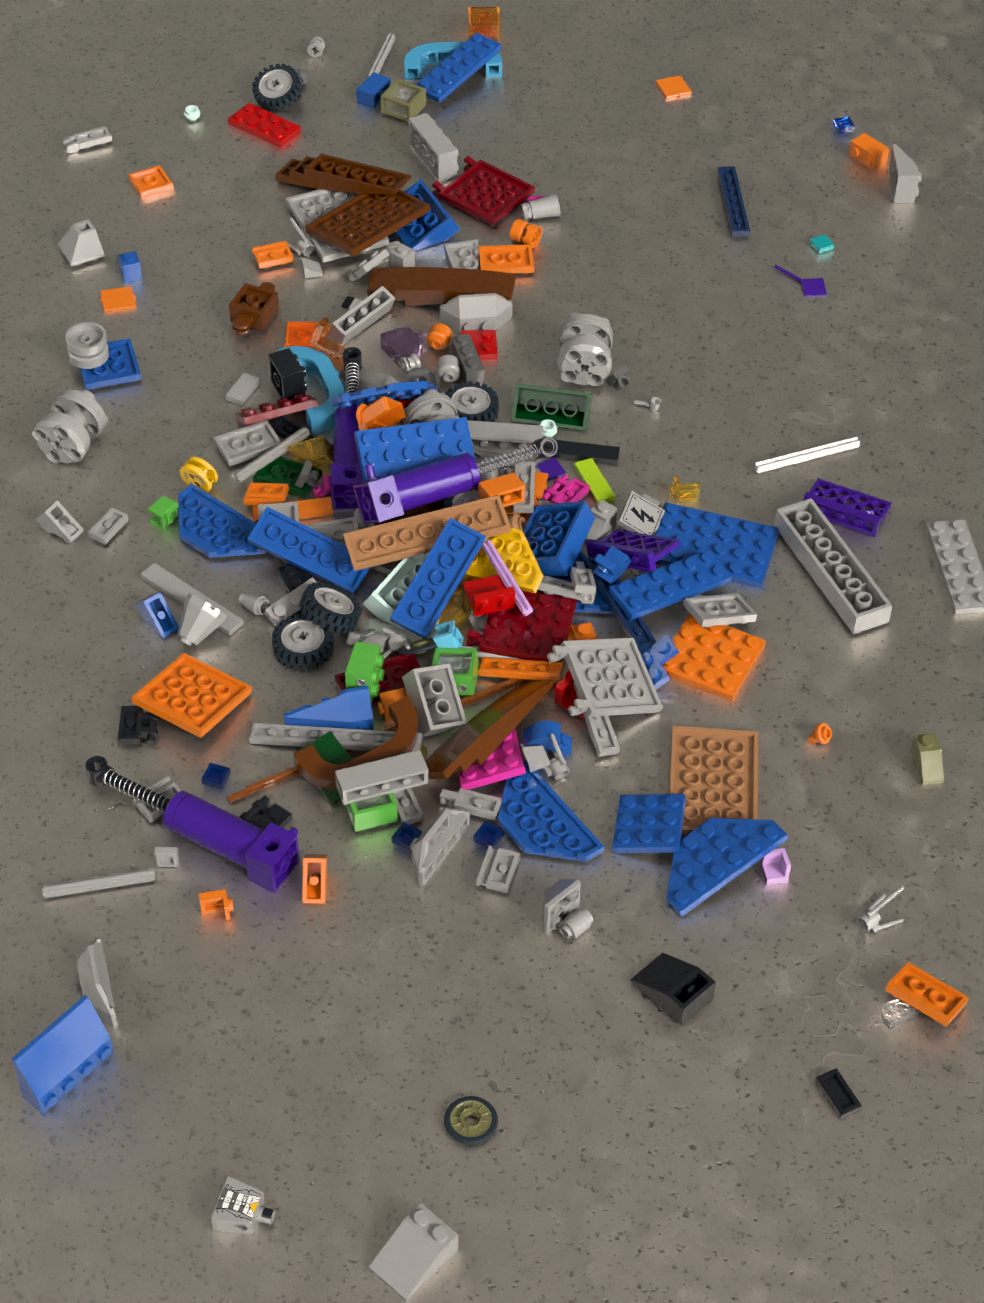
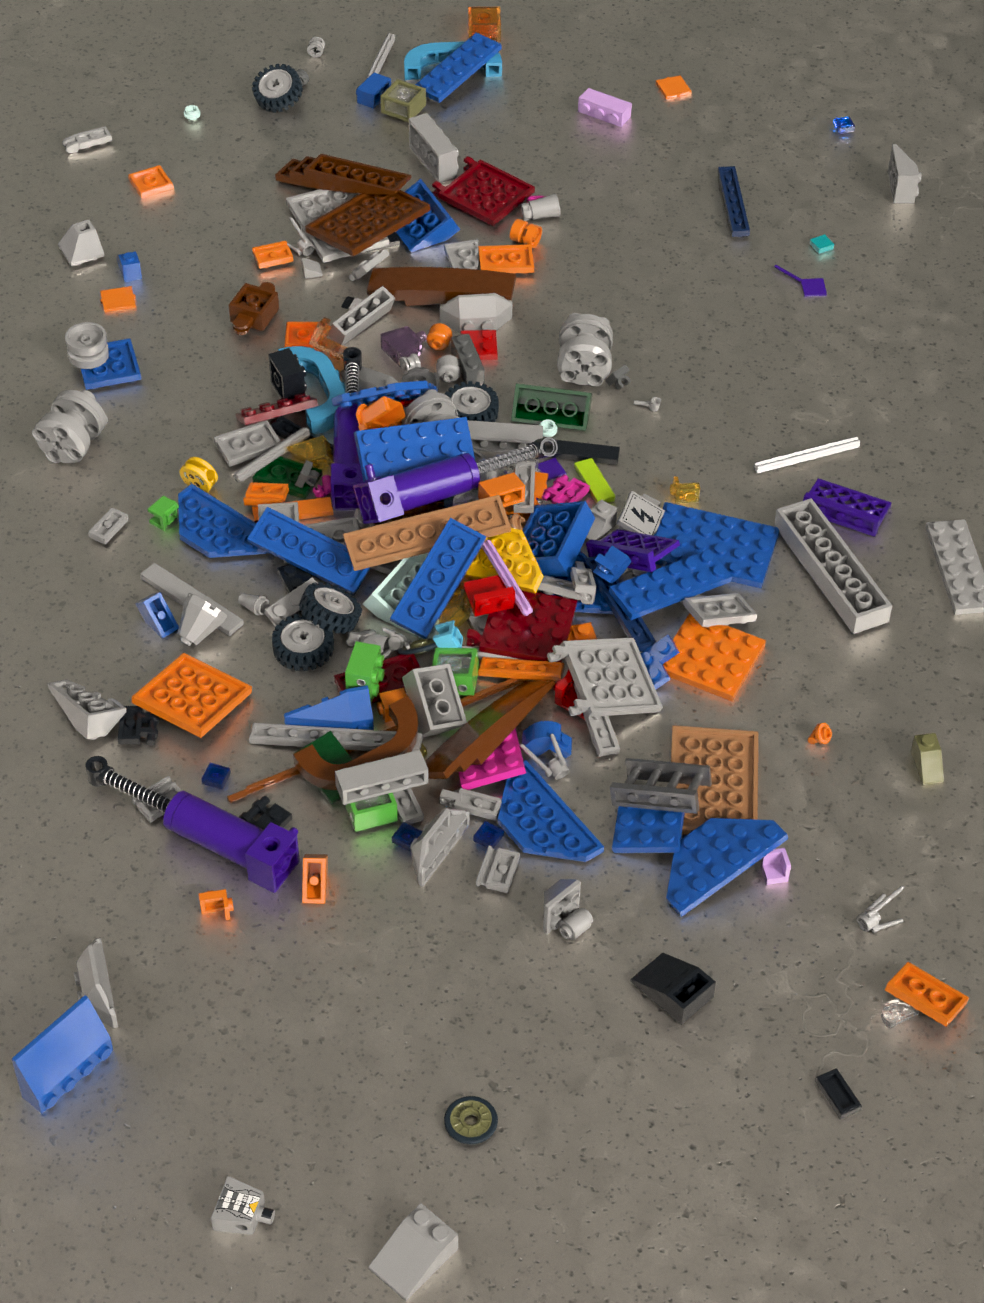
(58, 521): light grey arch -> none
(87, 710): none -> light grey wedge
(98, 883): light grey axle -> none
(167, 856): light grey tile -> none
(243, 389): light grey tile -> none
(264, 125): red plate -> none
(402, 256): light grey brick -> none
(535, 757): light grey slope -> none
(604, 107): none -> lavender brick
(661, 798): none -> flat silver fence
(868, 151): orange brick -> none

